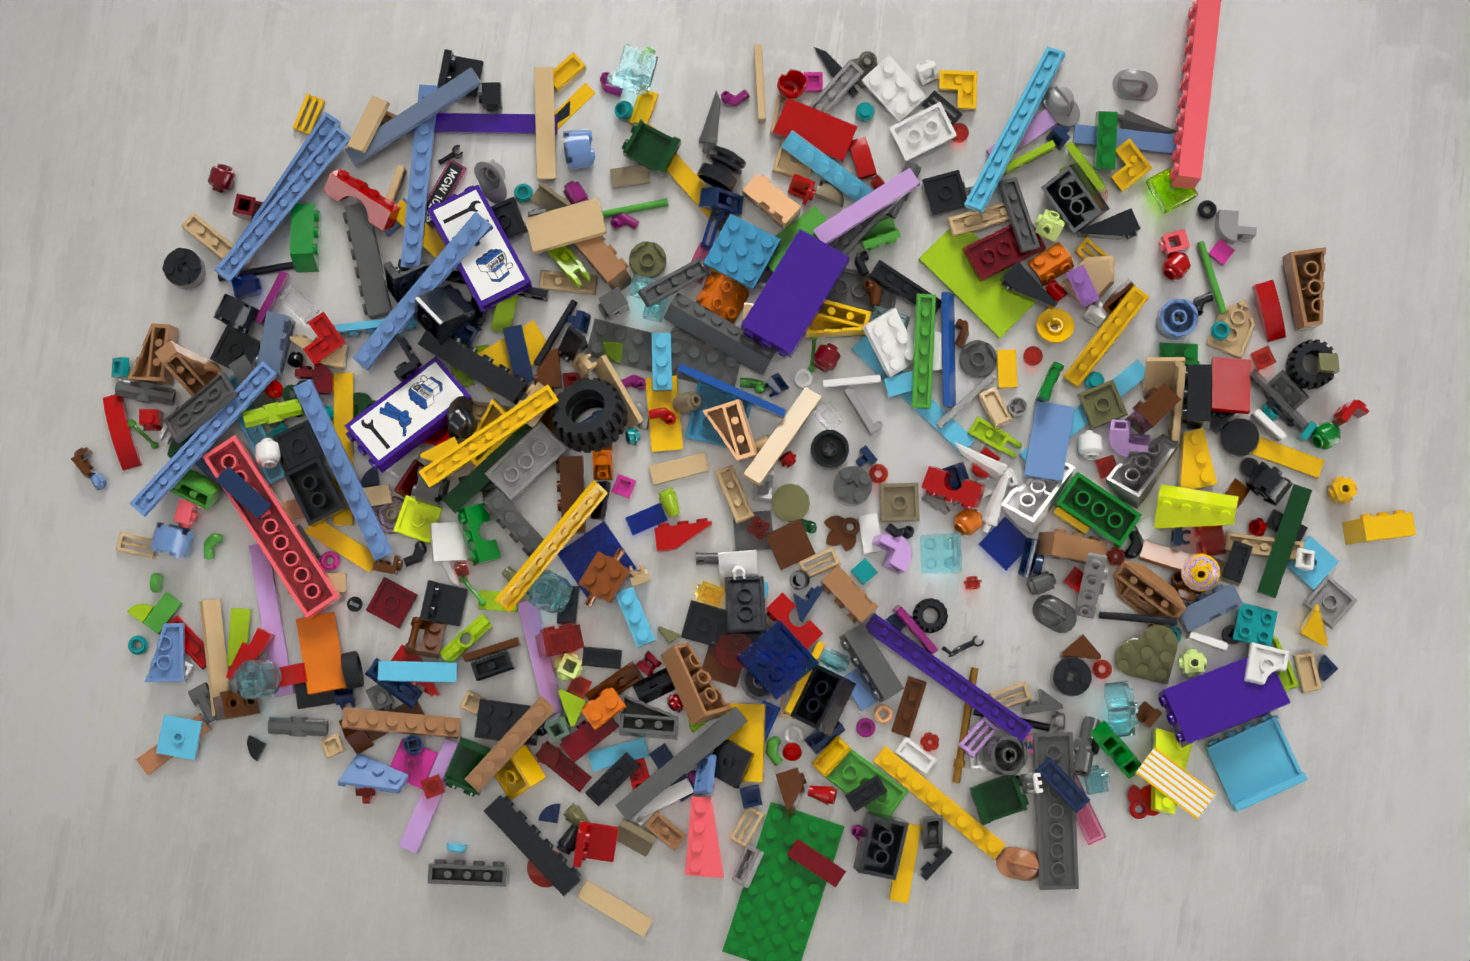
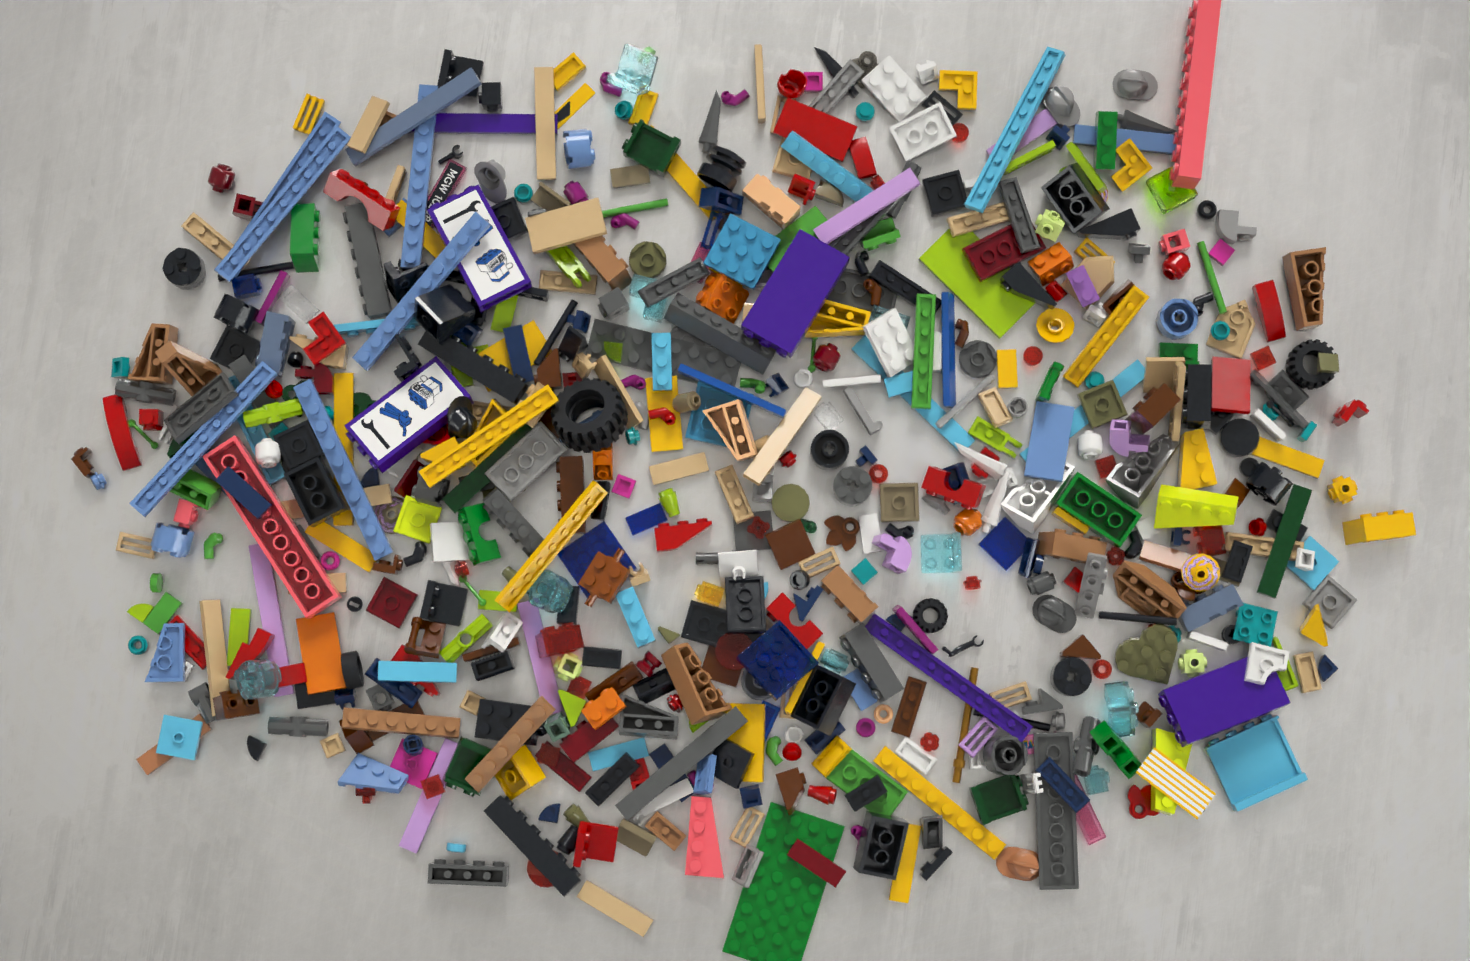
(503, 632): none -> white panel
(1138, 251): none -> dark grey tile
(1326, 435): green head -> none

